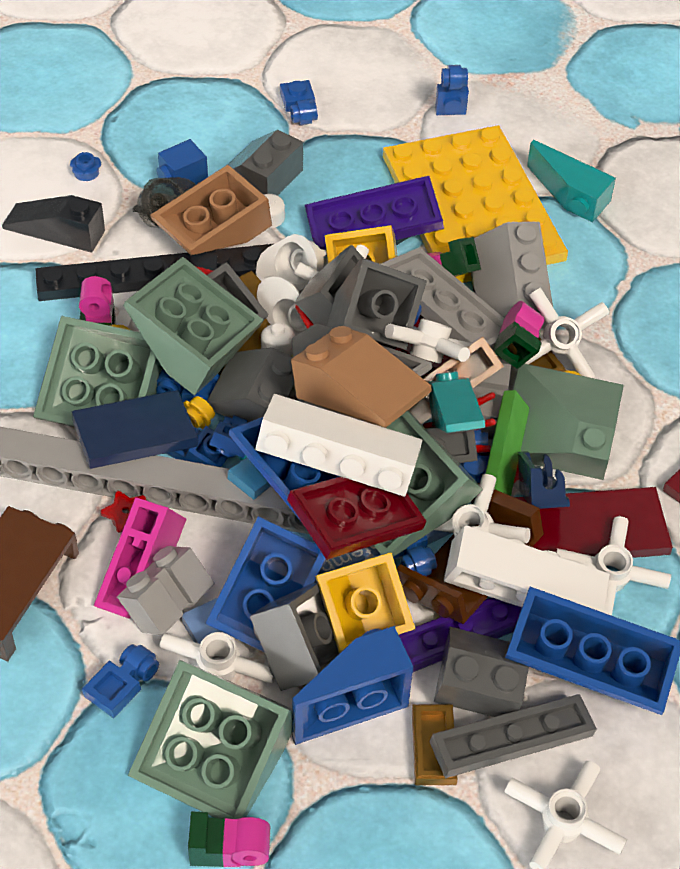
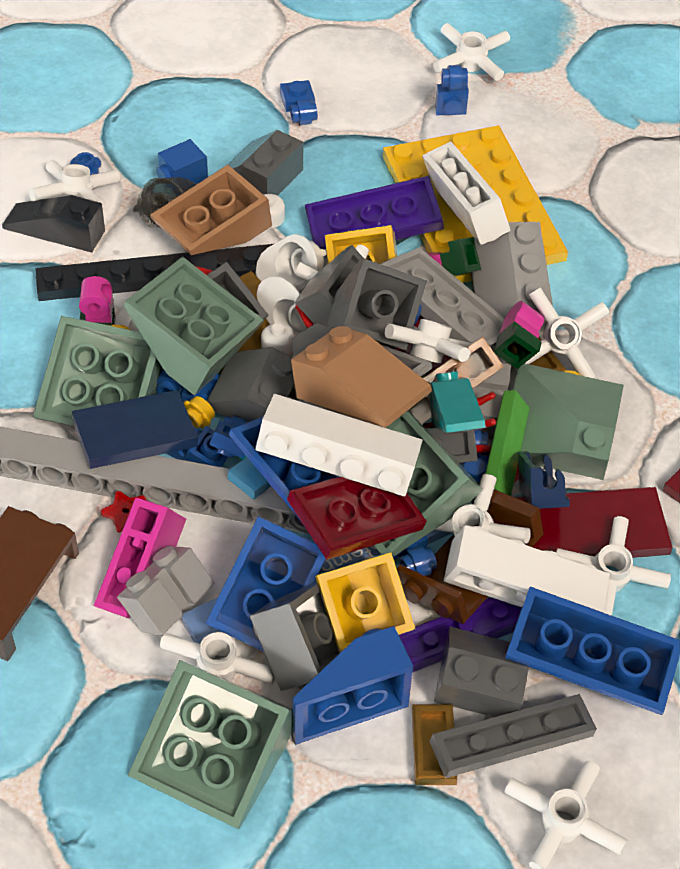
(75, 181): none -> white bar
(115, 686): blue plate -> none
(228, 841): leg -> none
(466, 193): none -> white brick
(472, 51): none -> white bar
(570, 181): teal slope -> none

